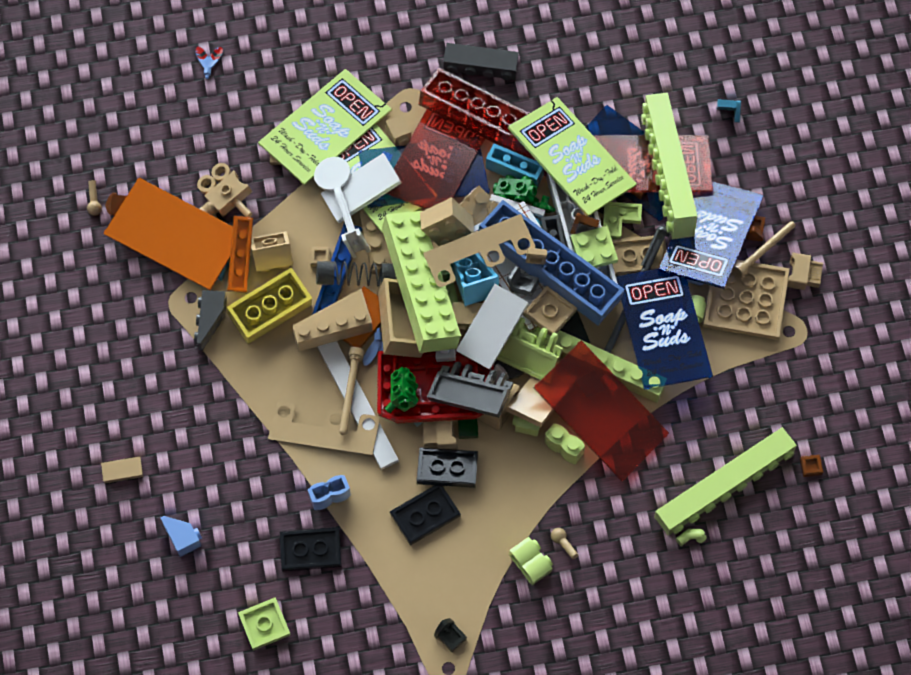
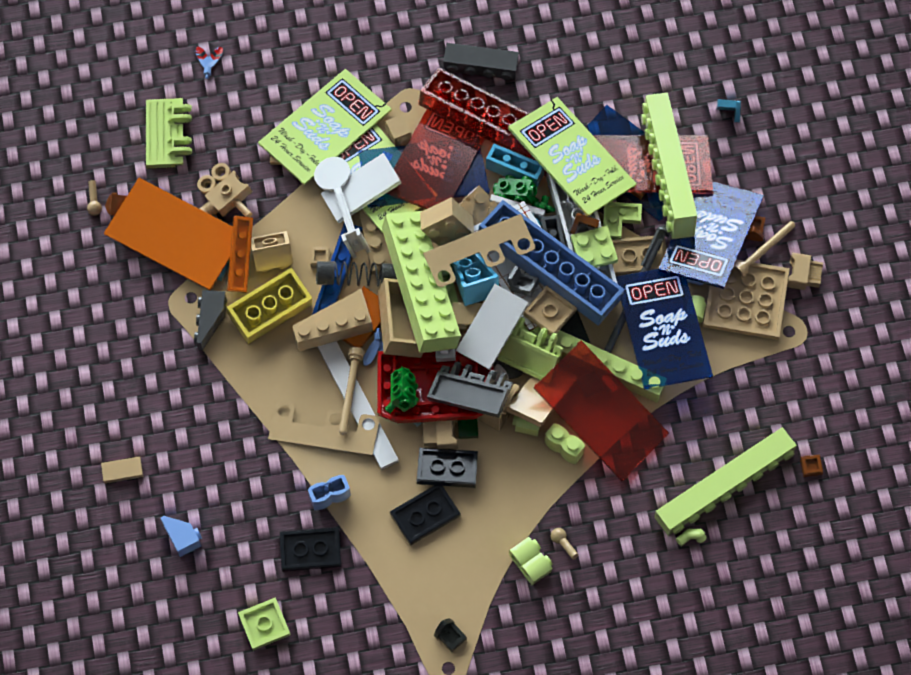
(164, 134): none -> yellowish green hinge
(536, 256): tan tile -> none

